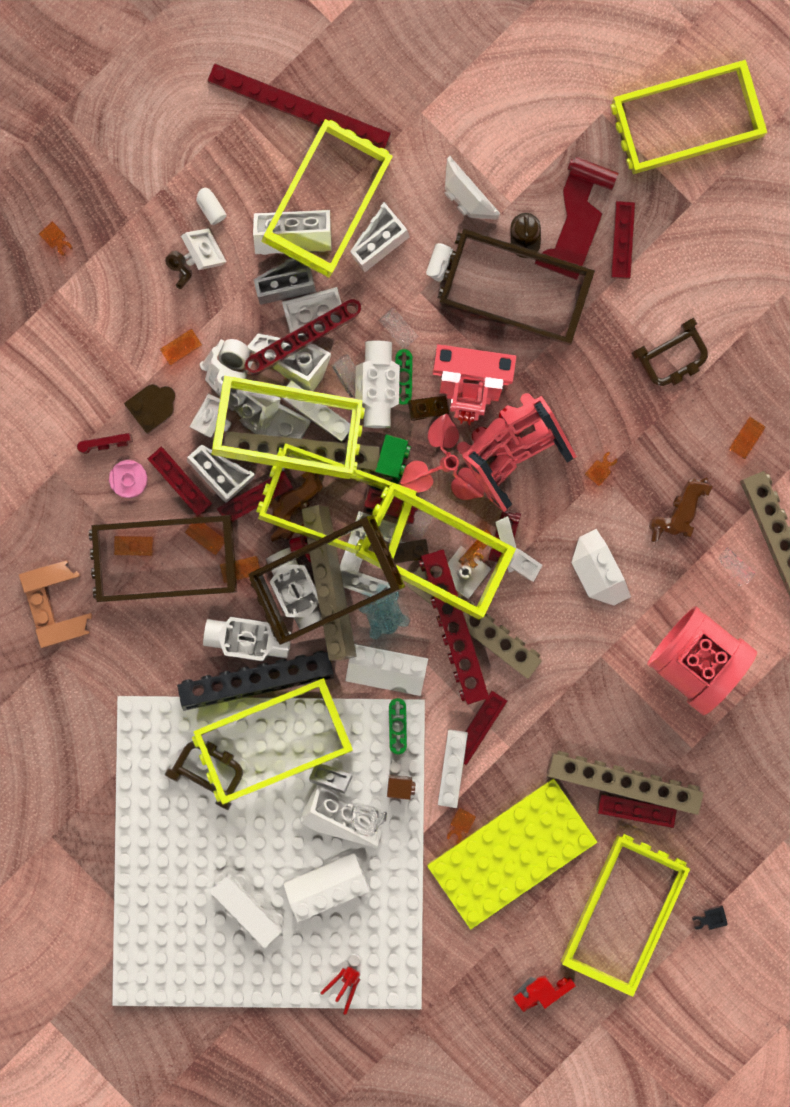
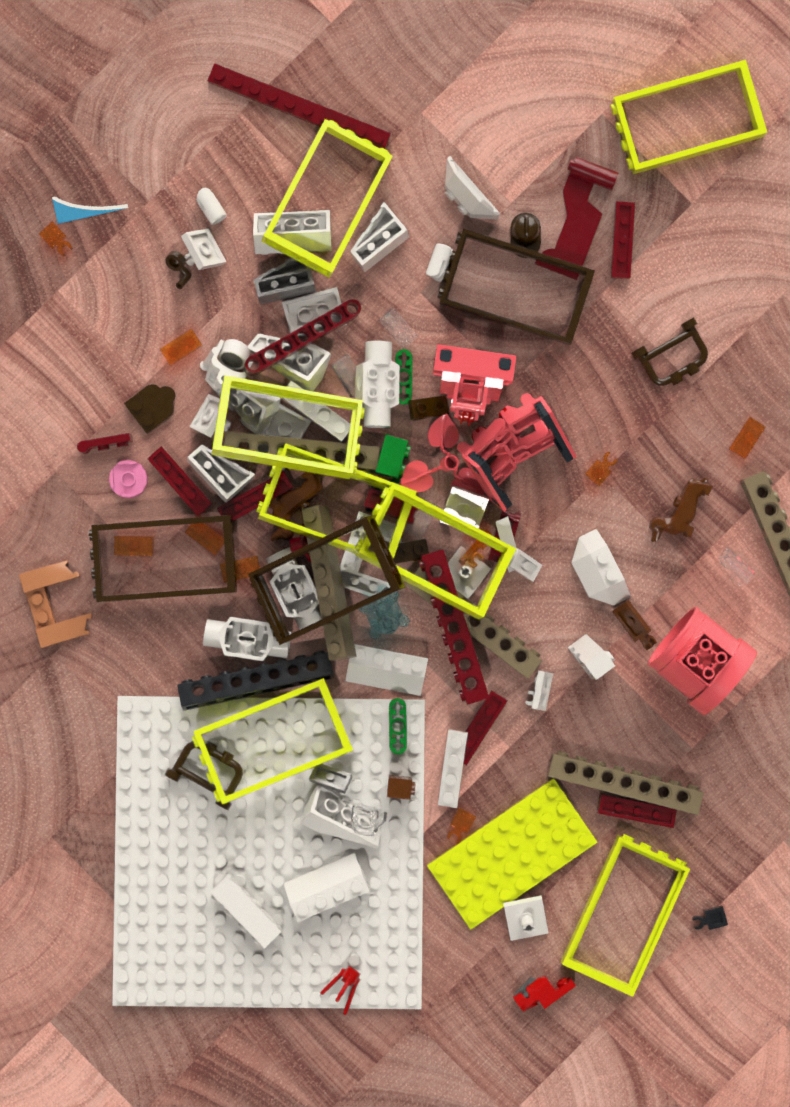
(68, 212): none -> dark azure sticker
(466, 505): none -> white plate
(525, 918): none -> white tile
(542, 689): none -> white plate
(592, 657): none -> white wedge
(634, 624): none -> reddish brown plate

